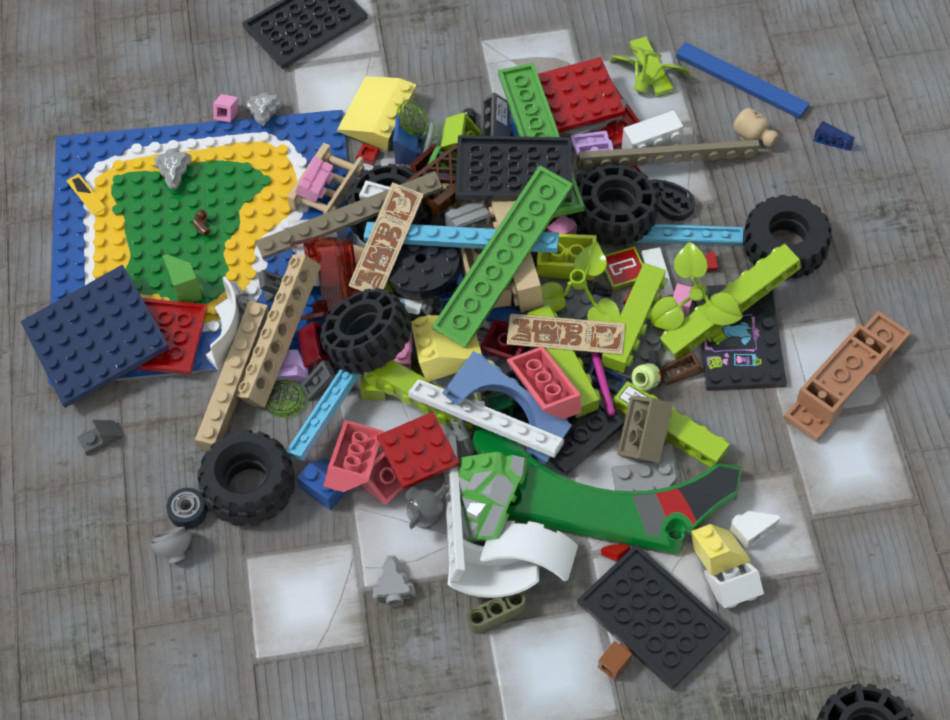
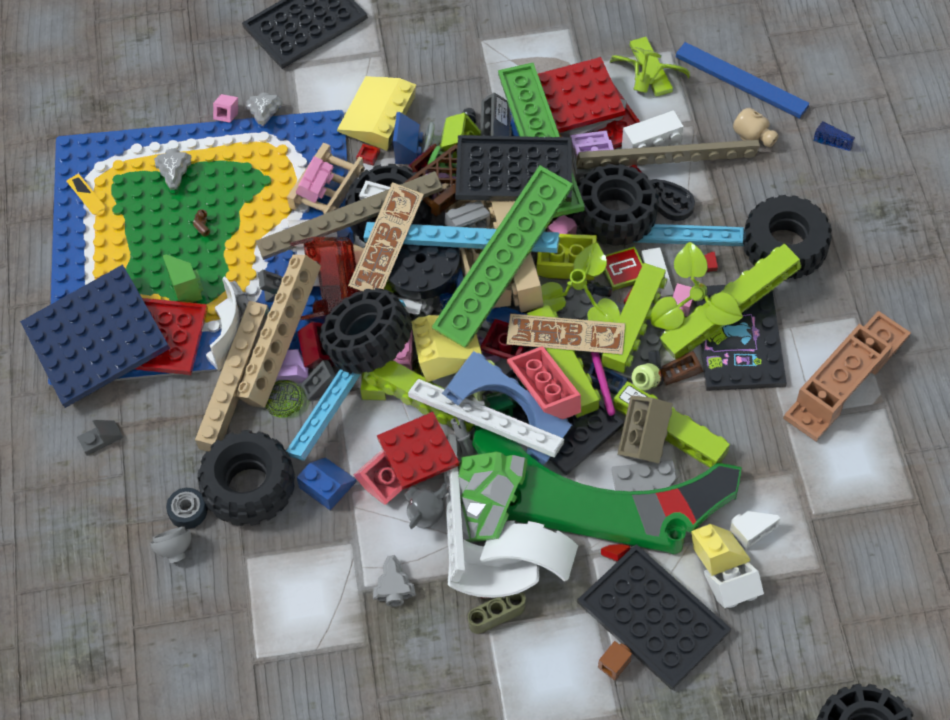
(352, 457): coral slope -> none
(412, 117): clear neon green tile -> none

